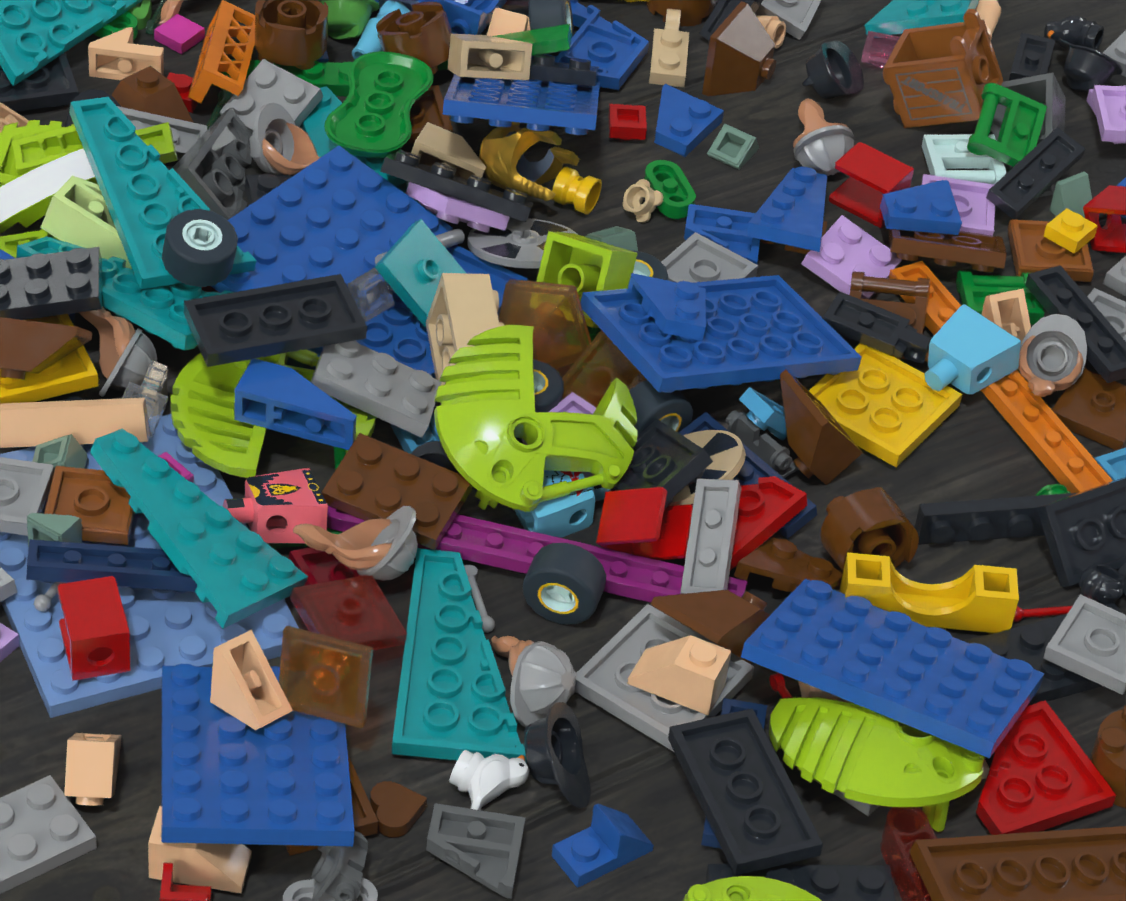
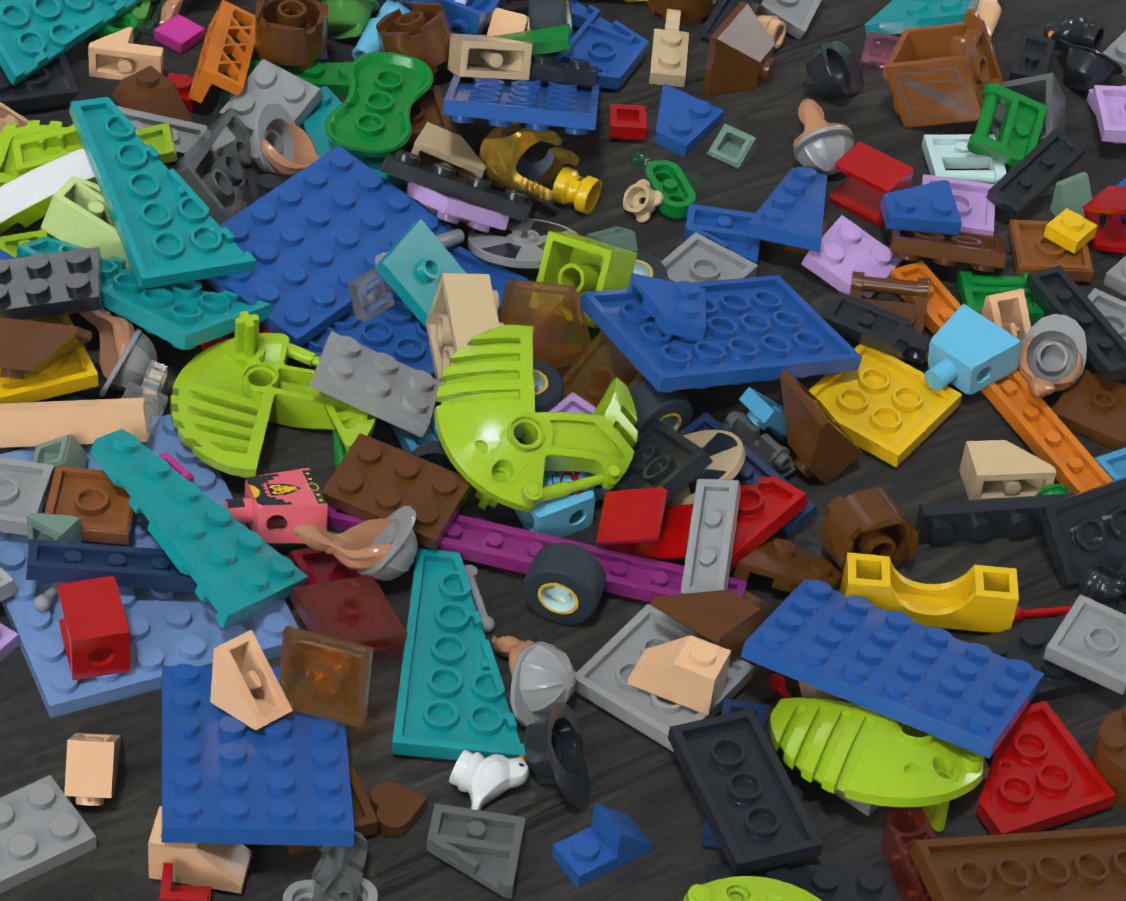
(199, 247): black wheel -> none
(274, 320): black plate -> none
(291, 404): blue slope -> none
(637, 159): none -> clear green hinge
(1002, 471): none -> tan slope

